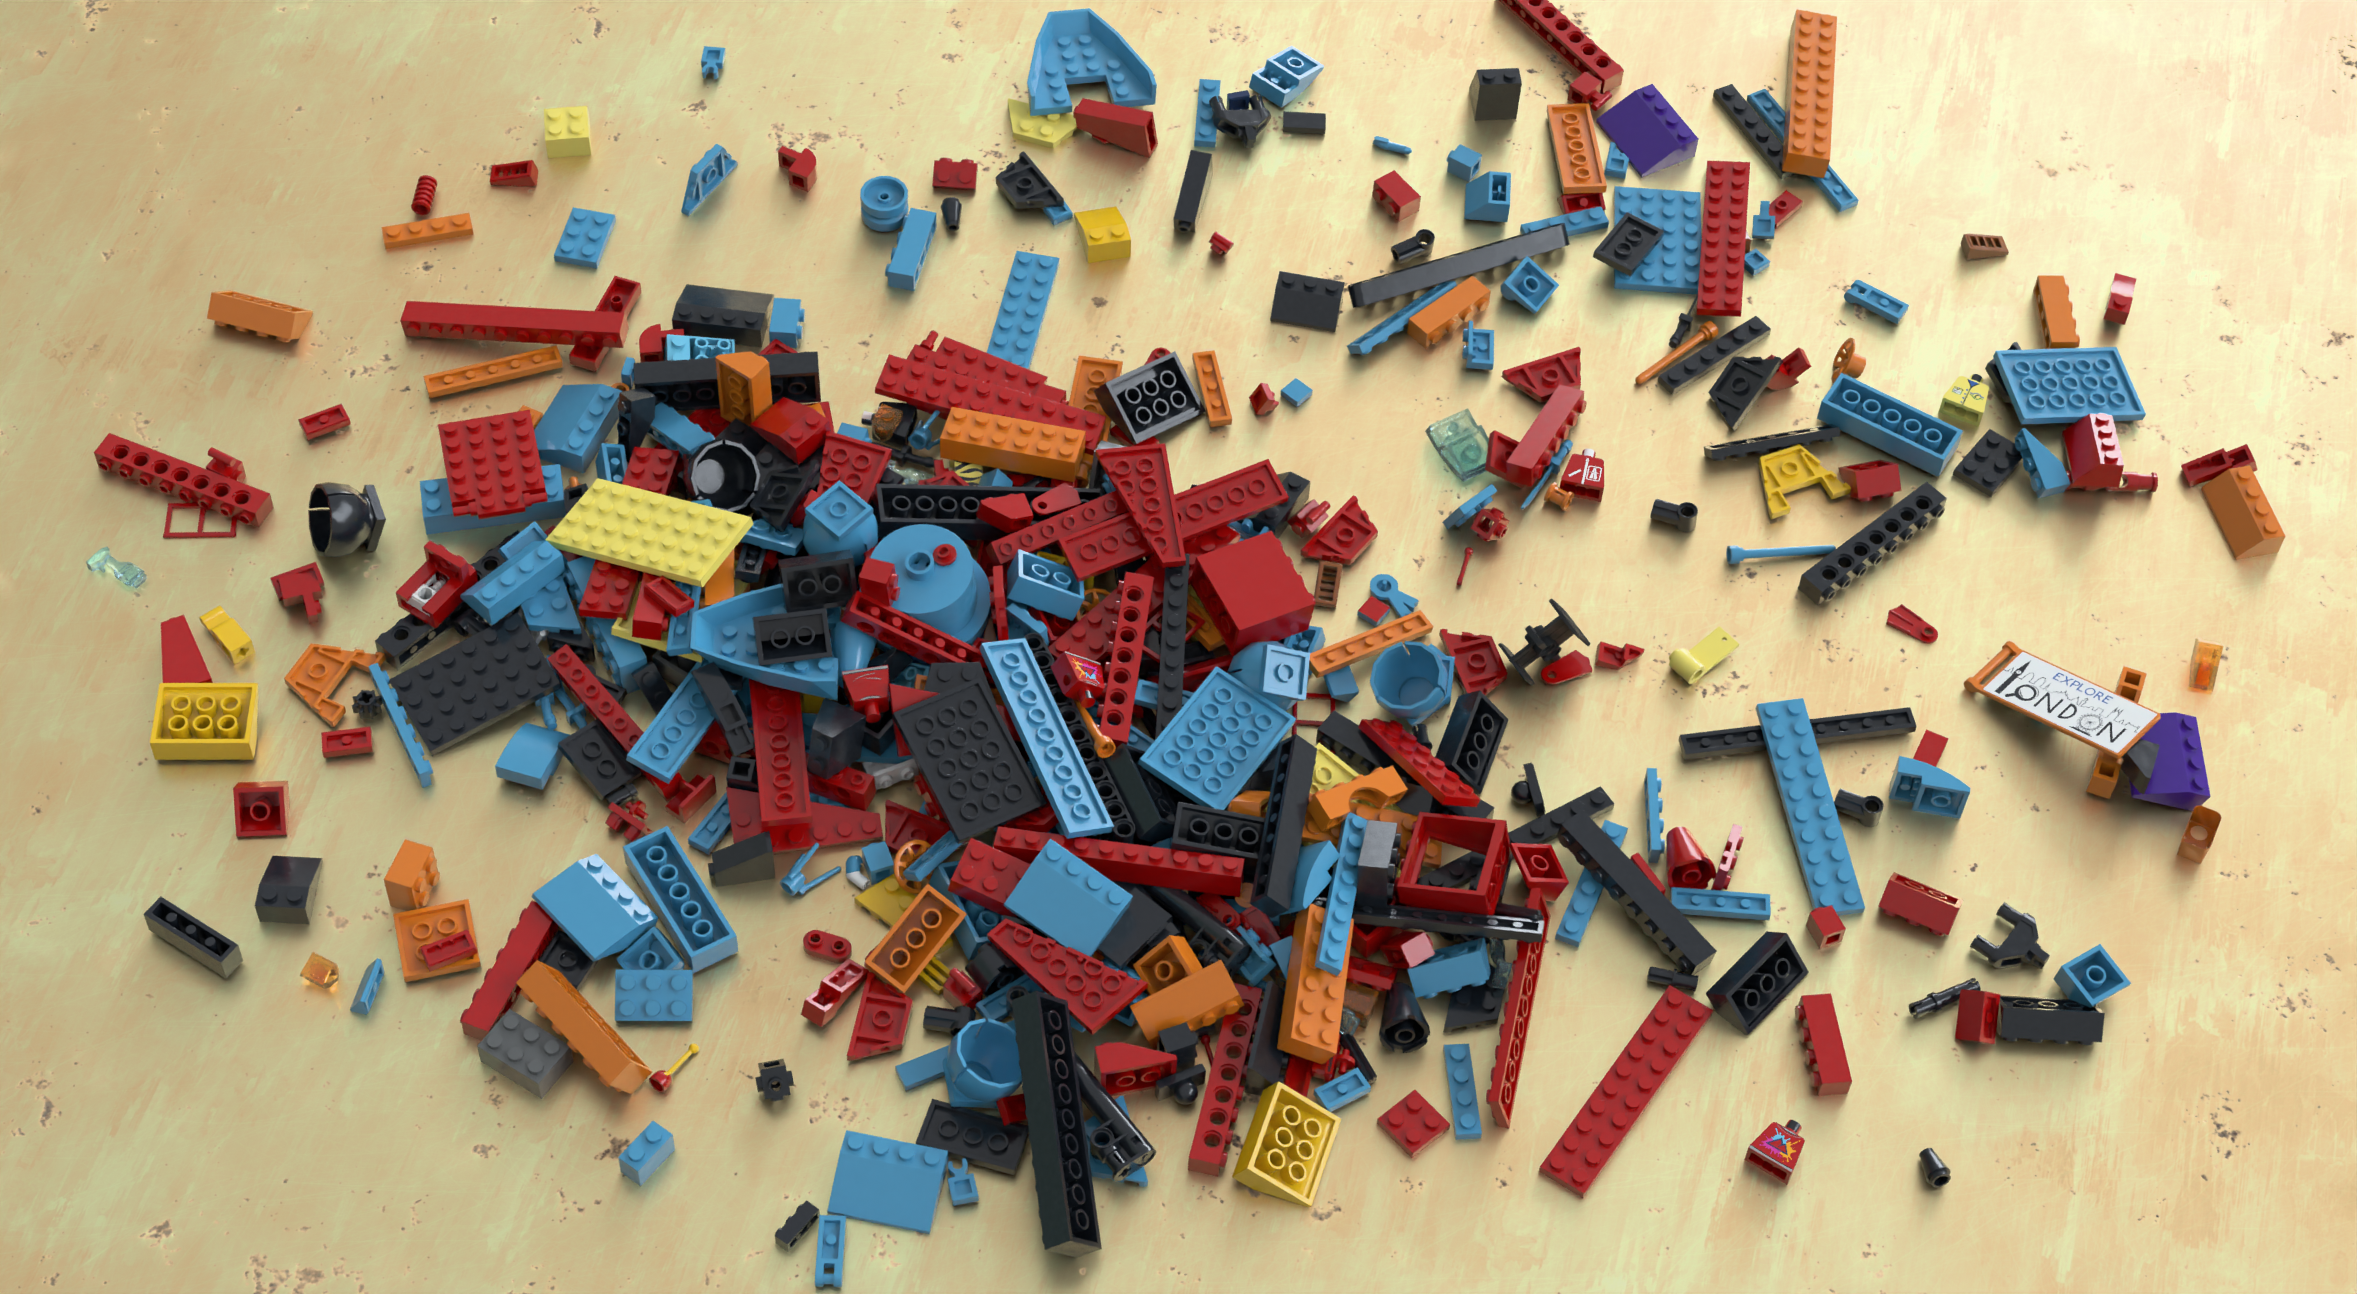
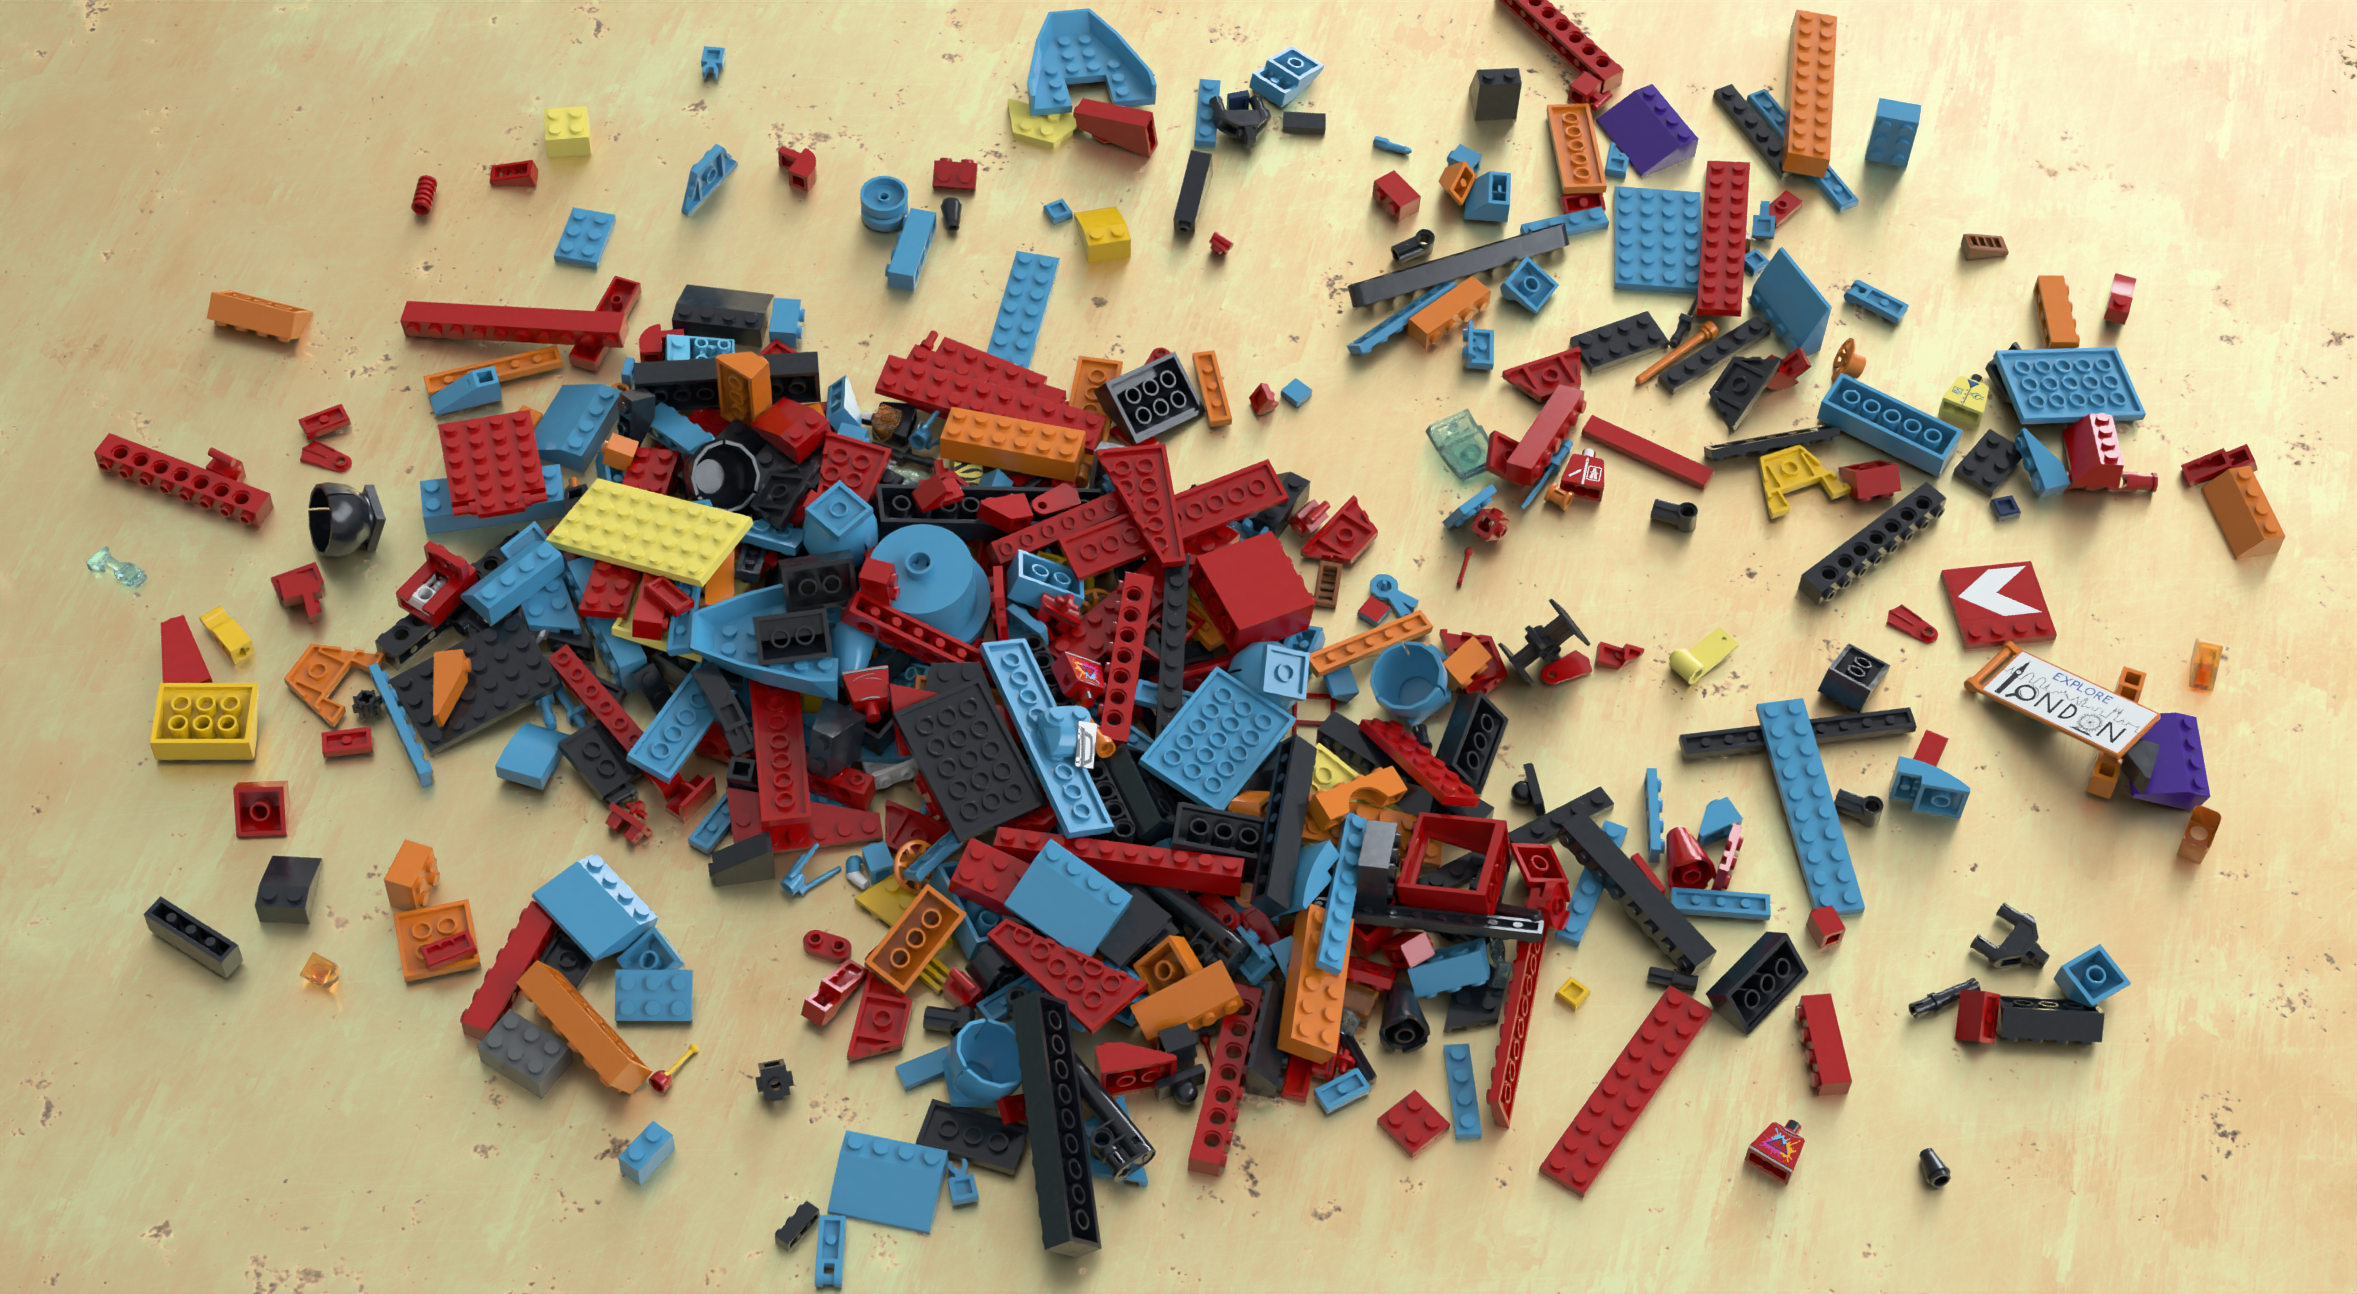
(199, 534): red window -> none
(325, 457): none -> red piece
(368, 988): dark azure slope -> none
(427, 230): orange plate -> none
(449, 680): none -> orange slope
(471, 390): none -> dark azure slope
(619, 452): none -> orange brick
(680, 899): dark azure brick -> none
(842, 404): none -> dark azure slope
(937, 493): none -> red slope
(944, 554): red plate -> none
(1027, 185): black wing -> none
(1060, 608): none -> red hips
(1060, 729): none -> dark azure slope
(1086, 744): none -> sticker
(1286, 1146): yellow slope -> none
(1307, 301): black slope -> none
(1457, 181): none -> orange slope
(1465, 662): none -> orange brick
(1554, 905): none -> red plate
(1572, 993): none -> yellow tile
(1619, 342): none -> black plate
(1628, 244): black plate -> none
(1647, 452): none -> red tile
(1718, 821): none -> dark azure slope
(1736, 554): dark azure piece -> none
(1791, 304): none -> dark azure slope
(1853, 678): none -> black slope
(1893, 132): none -> dark azure brick
(1920, 904): red slope -> none
(1998, 605): none -> red plate
(2005, 508): none -> dark blue tile

